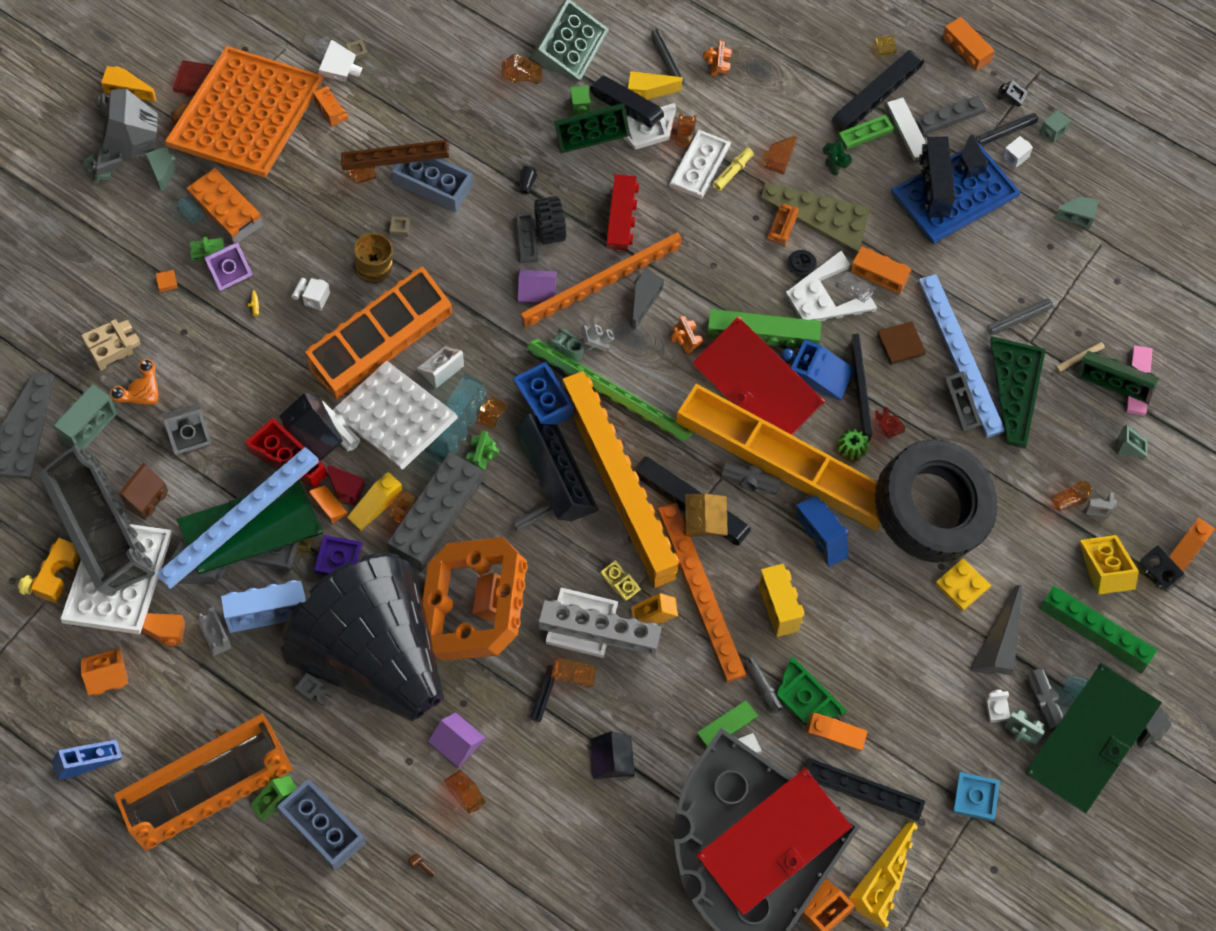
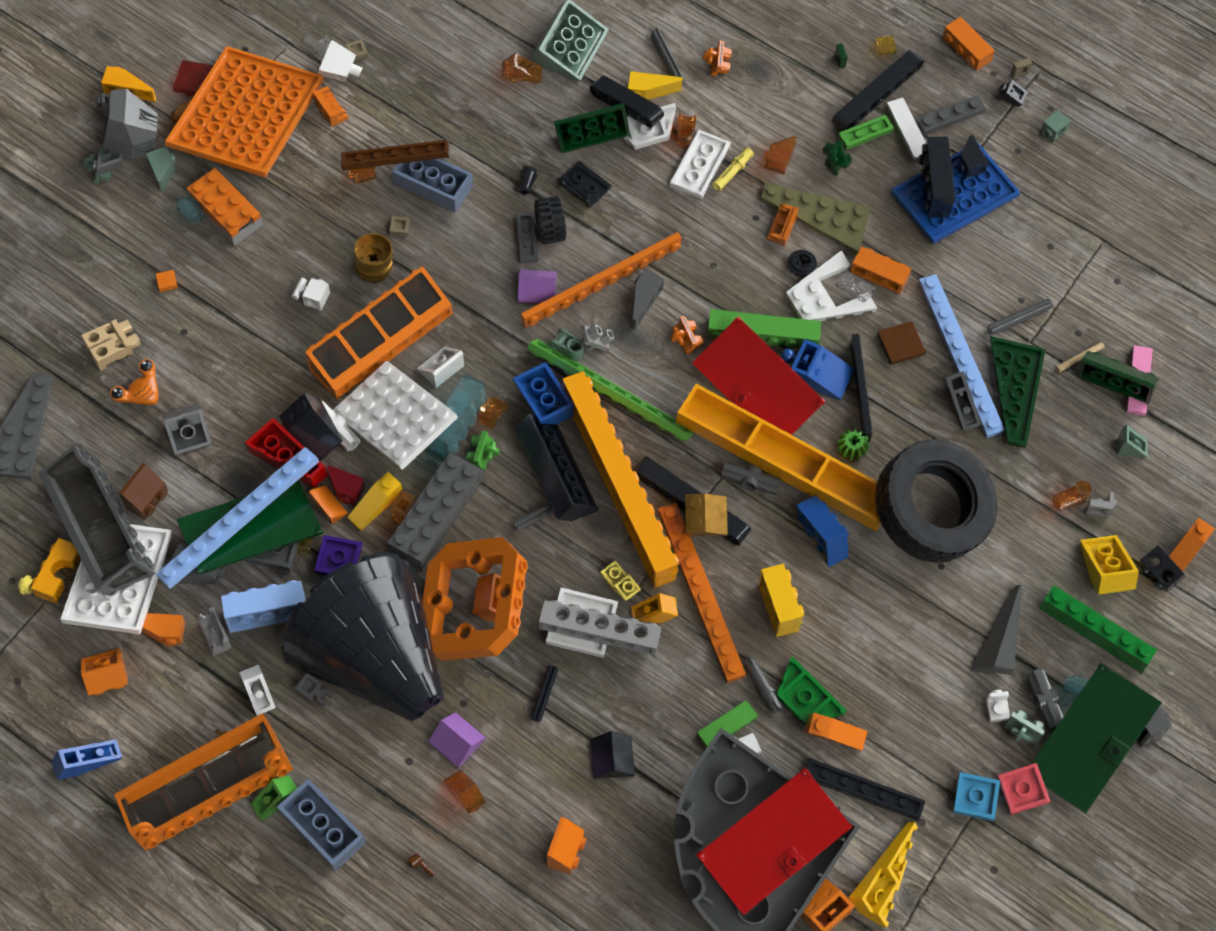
(85, 418): sand green brick -> none
(203, 248): bright green hips -> none
(227, 266): medium lavender slope -> none
(254, 304): yellow helmet -> none
(257, 690): none -> white slope
(566, 846): none -> orange slope
(574, 671): clear orange slope -> none
(580, 100): bright green brick -> none
(584, 184): none -> black piece
(621, 212): red wedge -> none
(841, 55): none -> dark green tile
(889, 424): clear red plate -> none
(962, 584): yellow plate -> none
(1007, 129): black axle -> none
(1017, 152): white brick -> none
(1021, 68): none -> dark tan tile
(1023, 789): none -> coral tile
(1078, 211): sand green slope -> none

